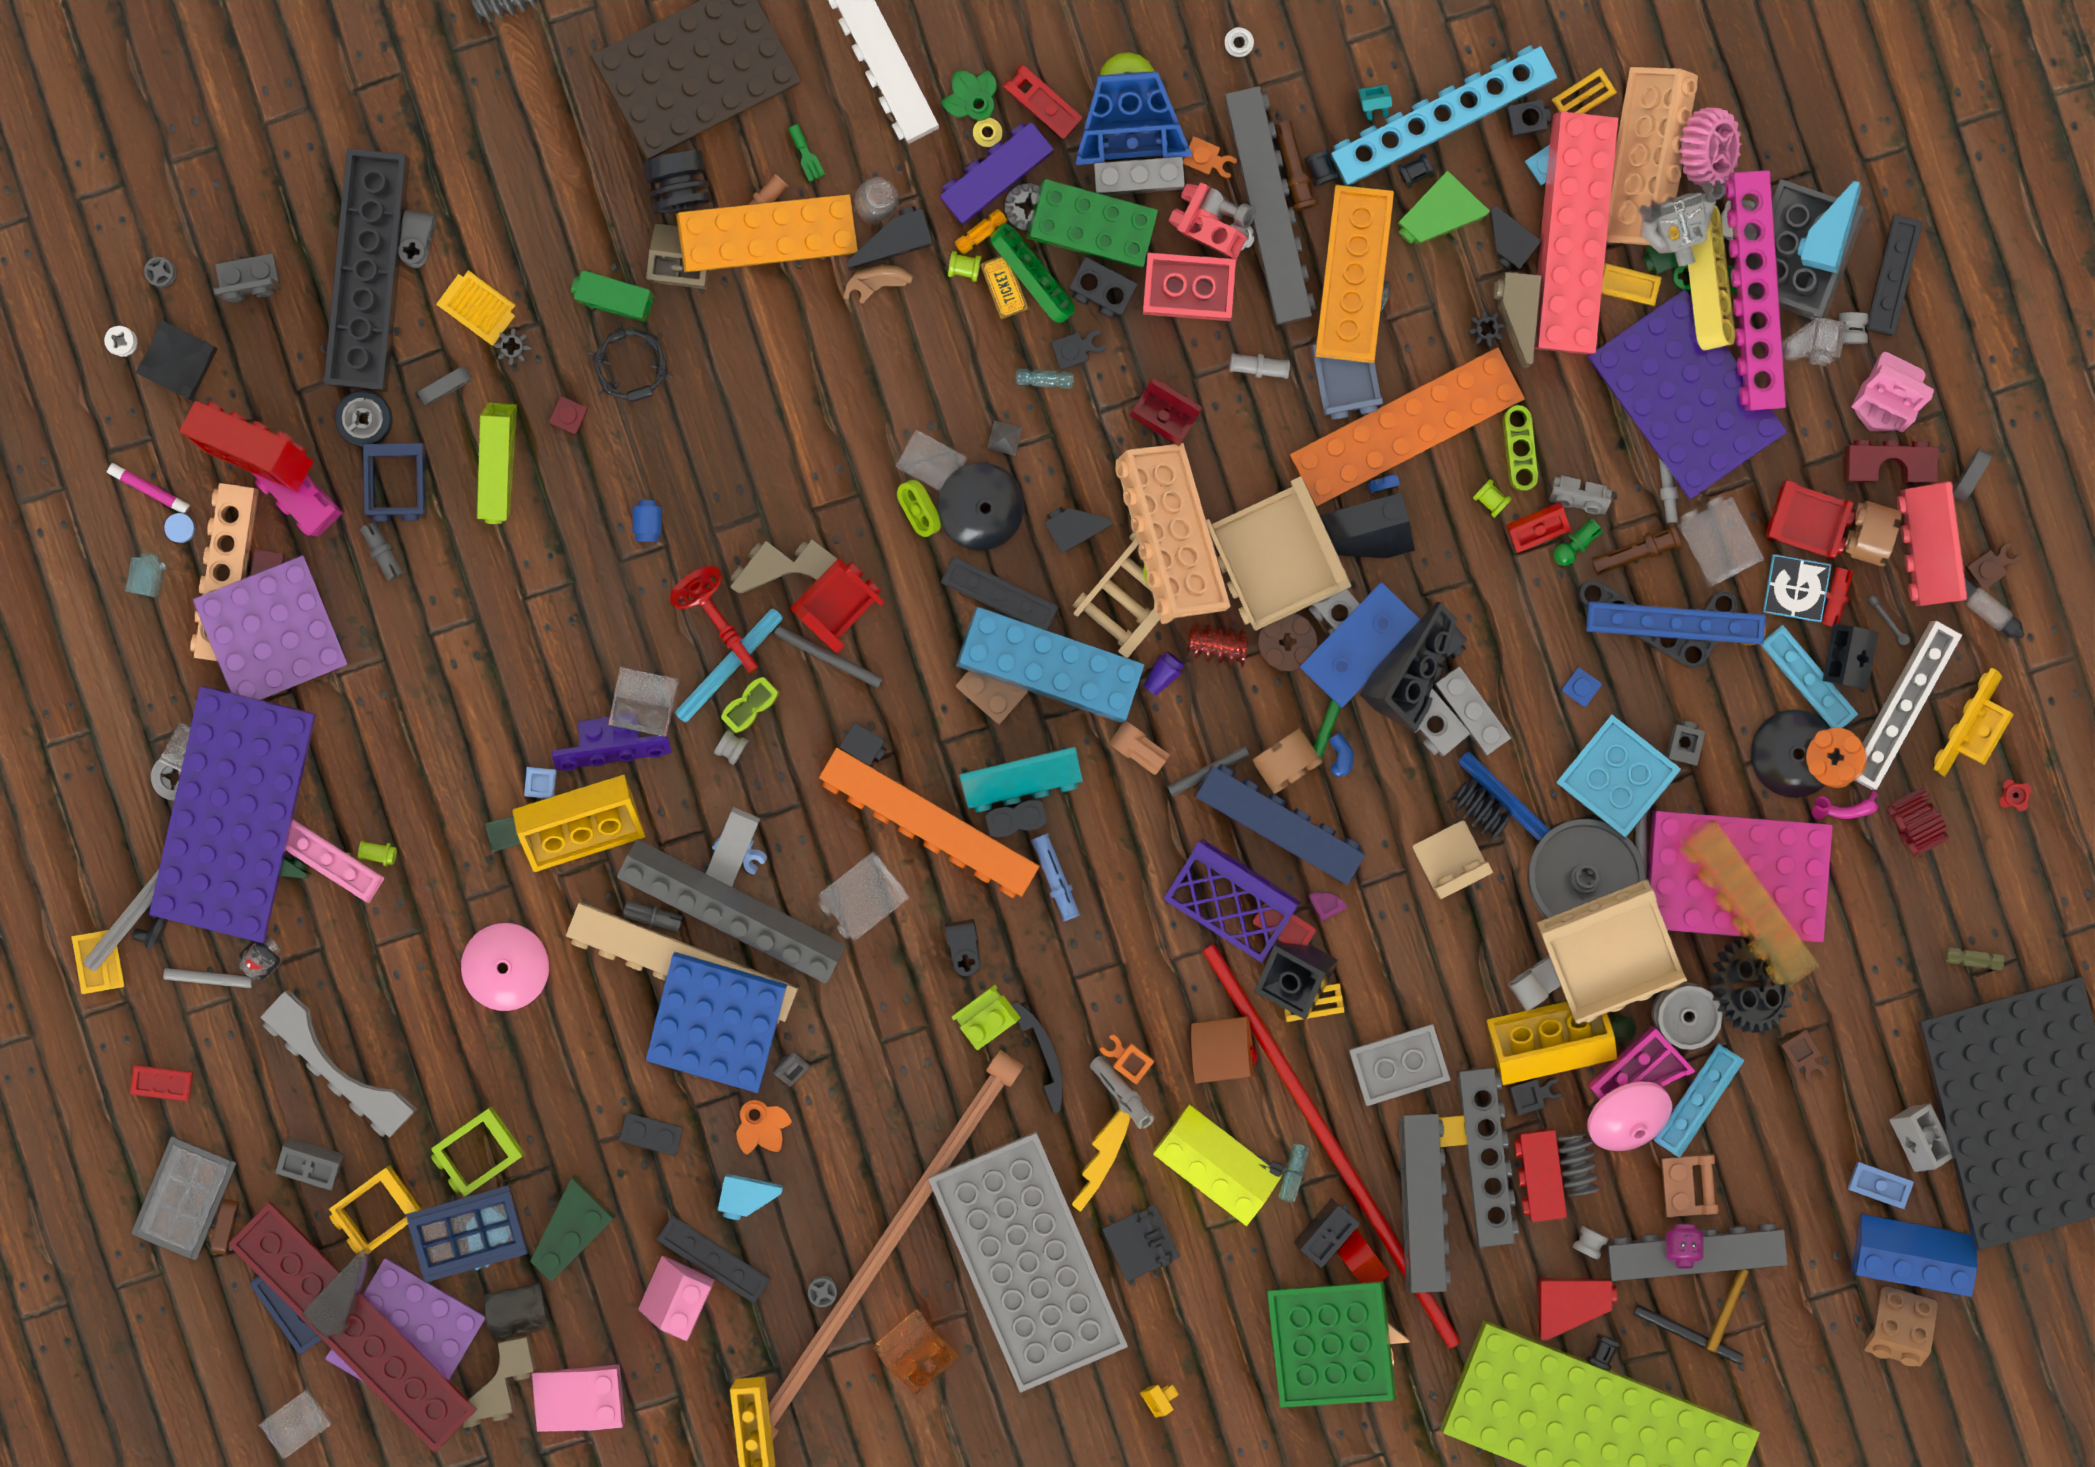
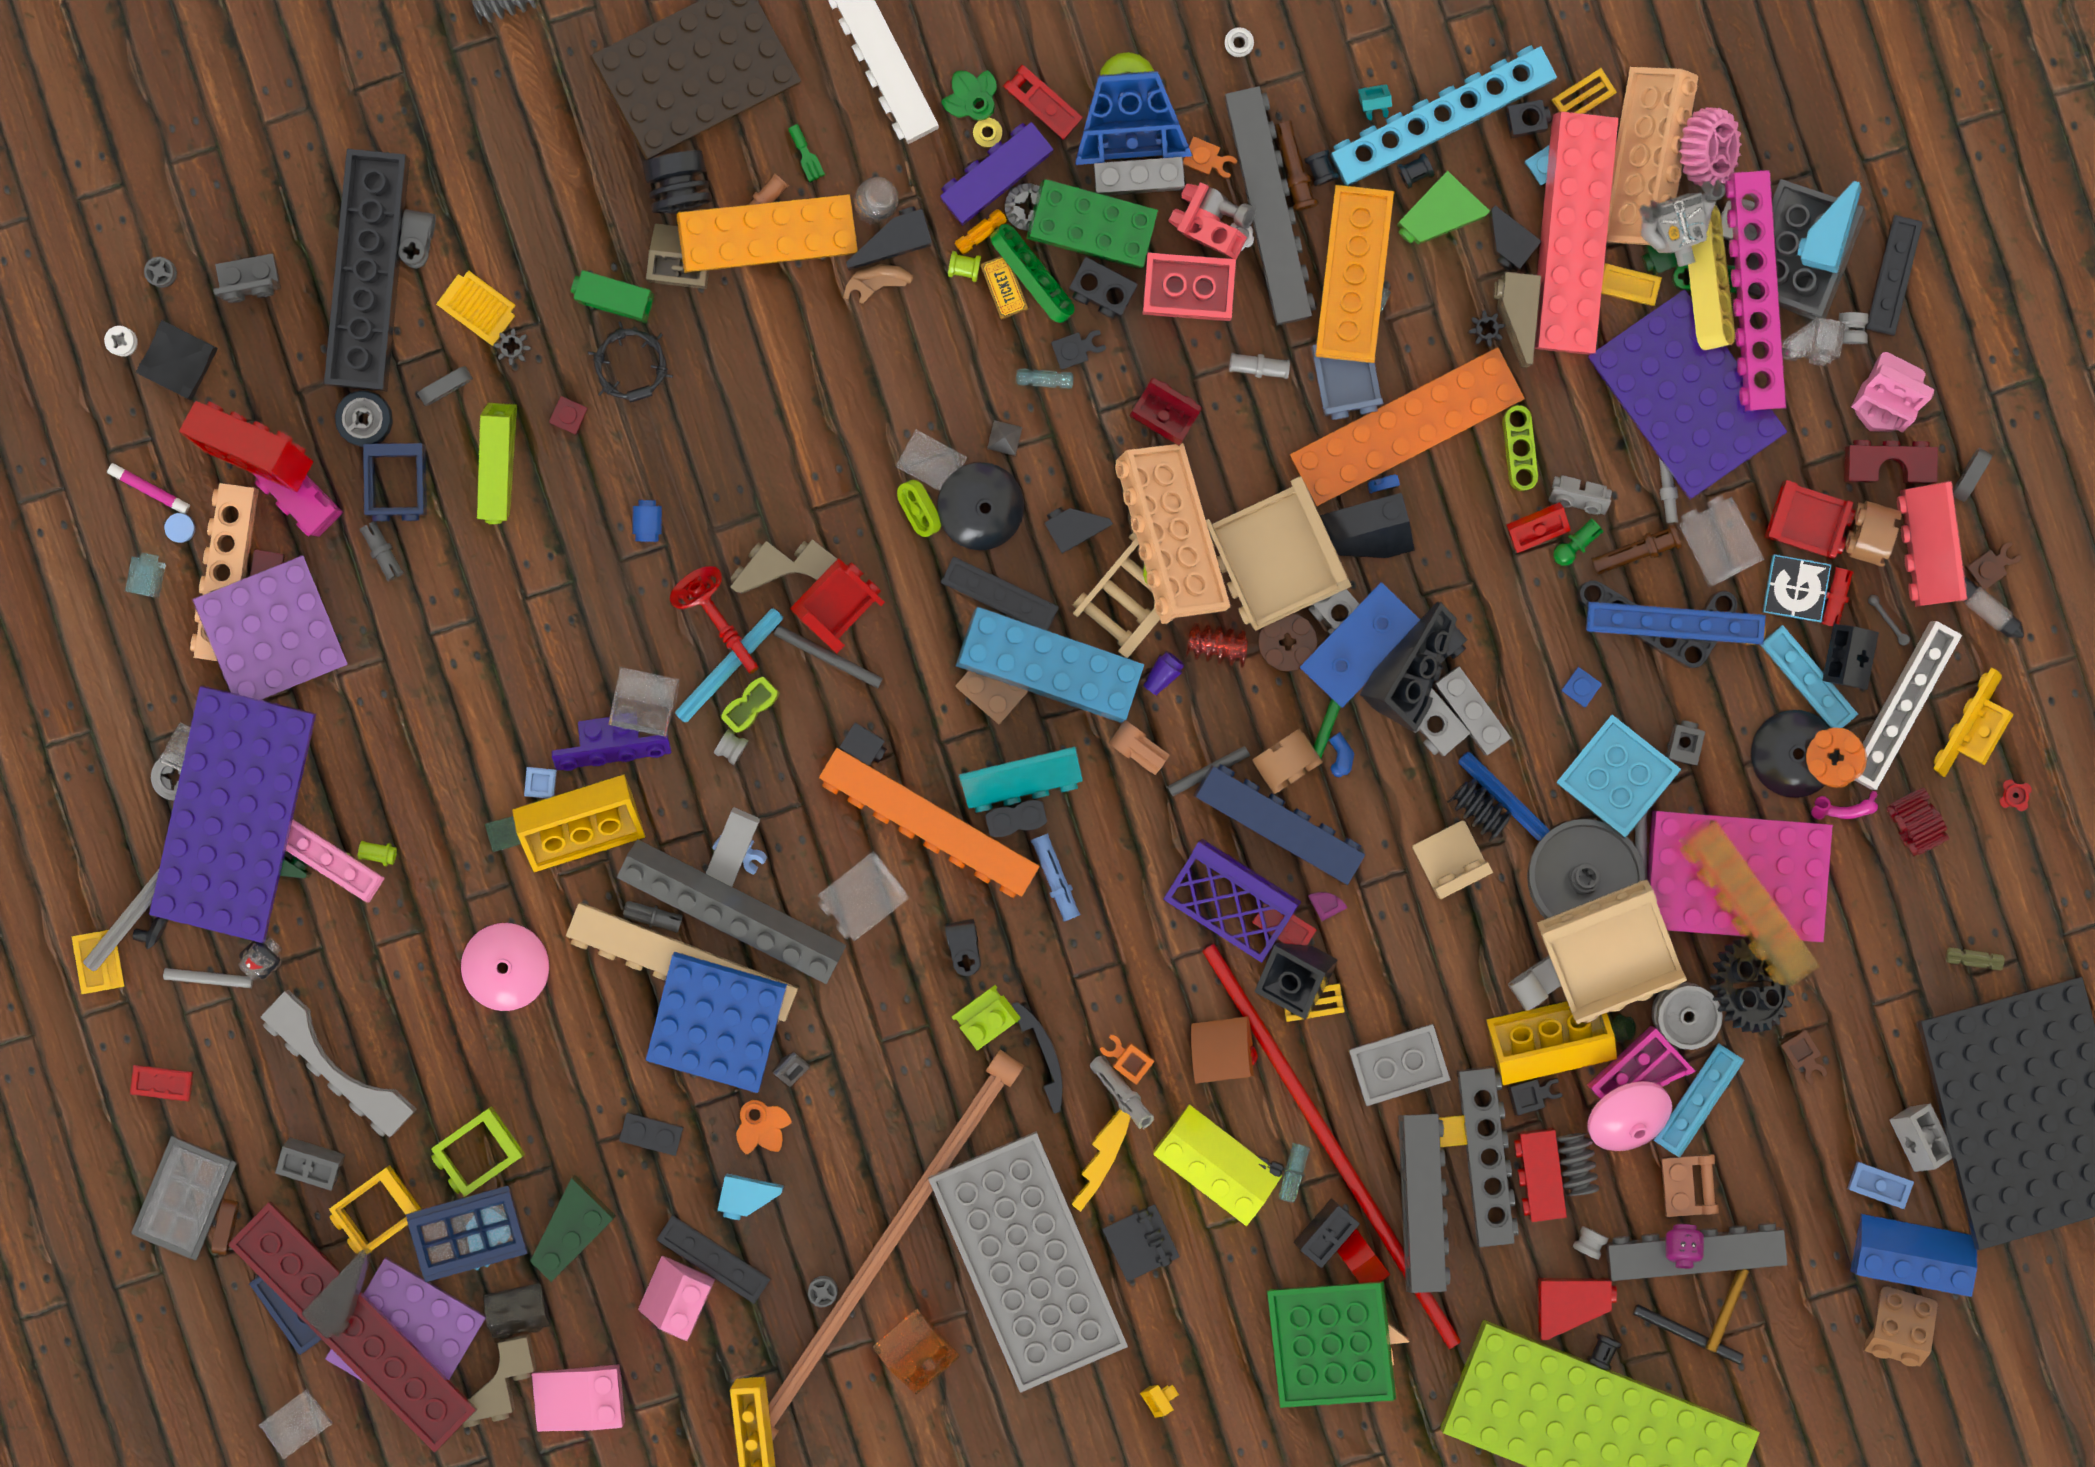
(1492, 498): lime bush -> none

